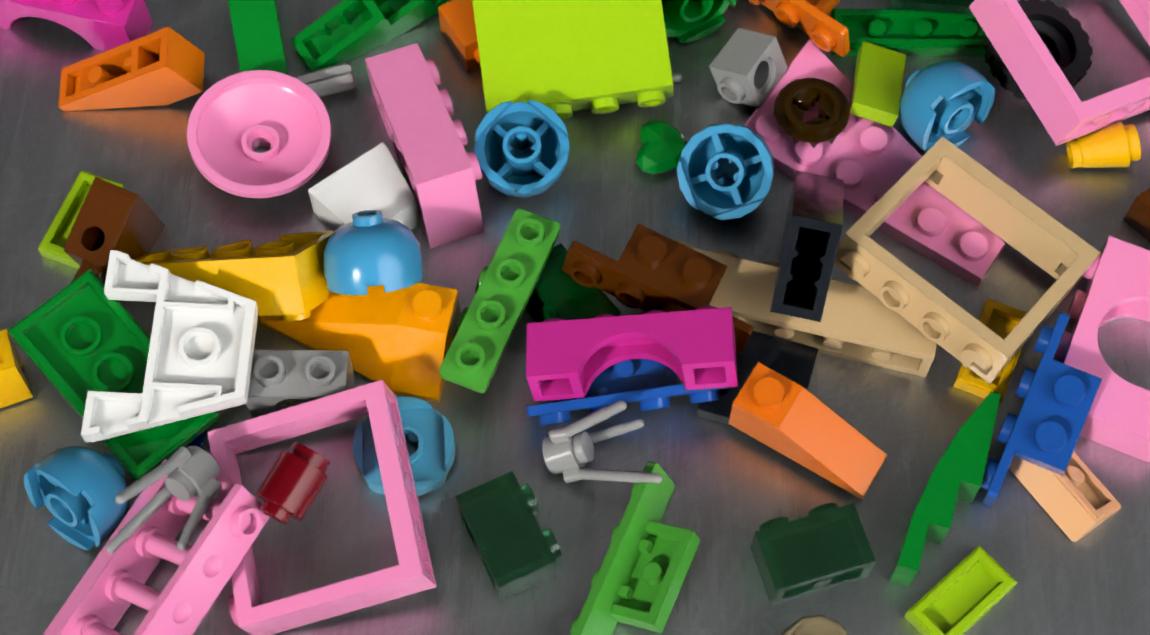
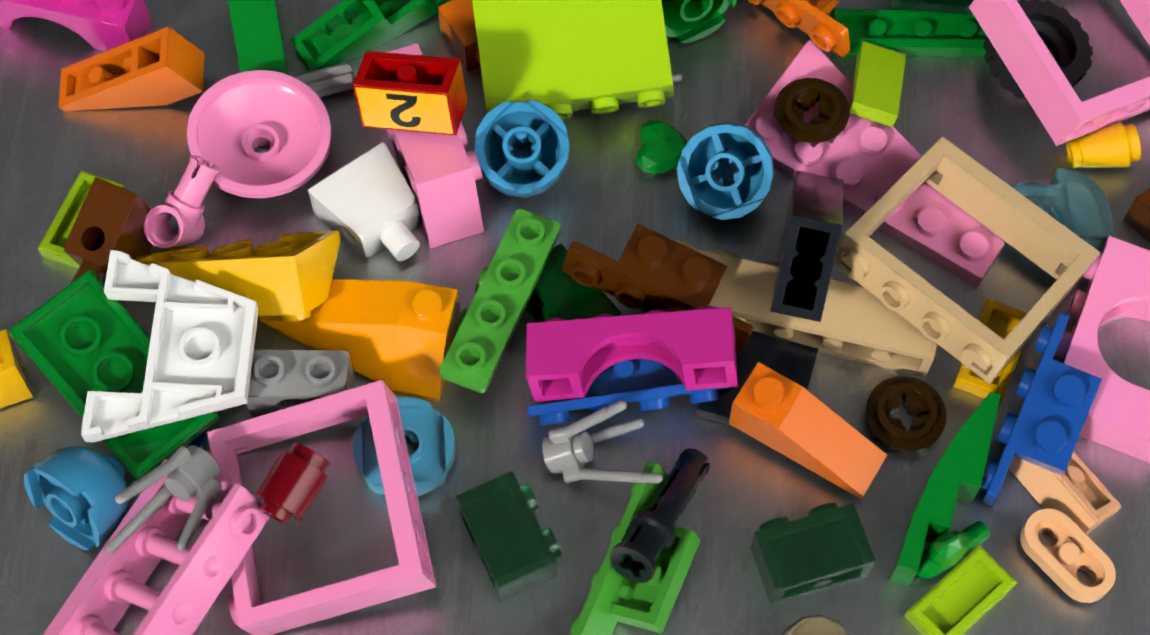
(185, 205): none -> bright pink pin
(371, 254): dark azure cylinder -> none
(410, 92): none -> brick
(653, 529): none -> black pin
(748, 67): light grey brick -> none
(919, 399): none -> dark brown gear
(944, 103): dark azure cylinder -> none
(950, 548): none -> green rock
(1071, 553): none -> light nougat plate
(1074, 203): none -> clear light blue brick

